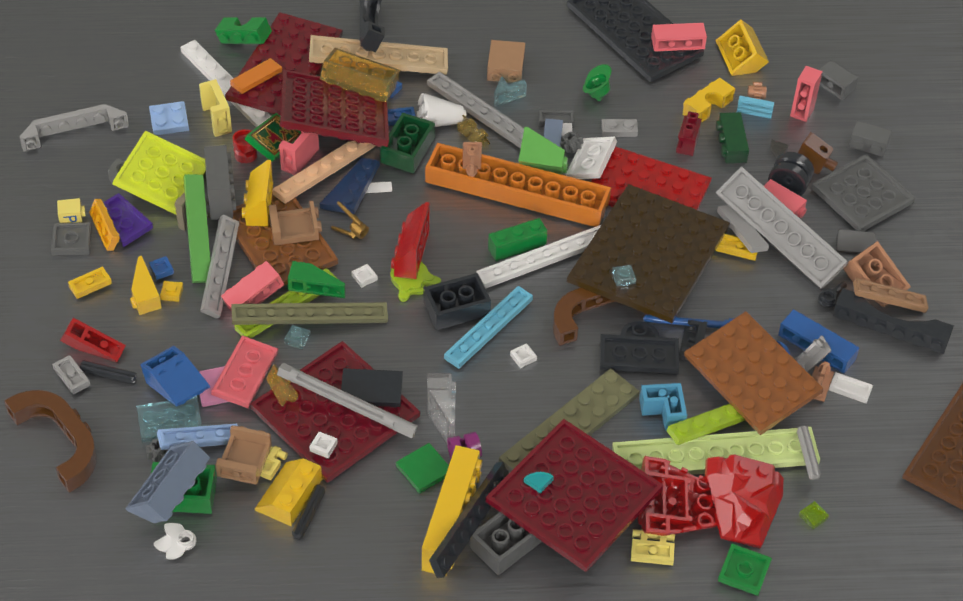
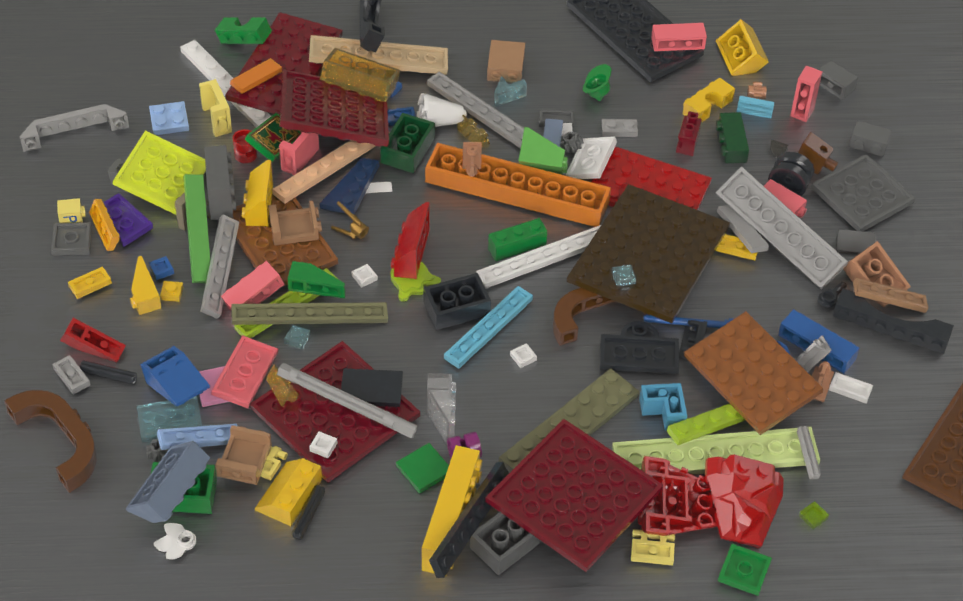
(538, 480): teal tile -> none

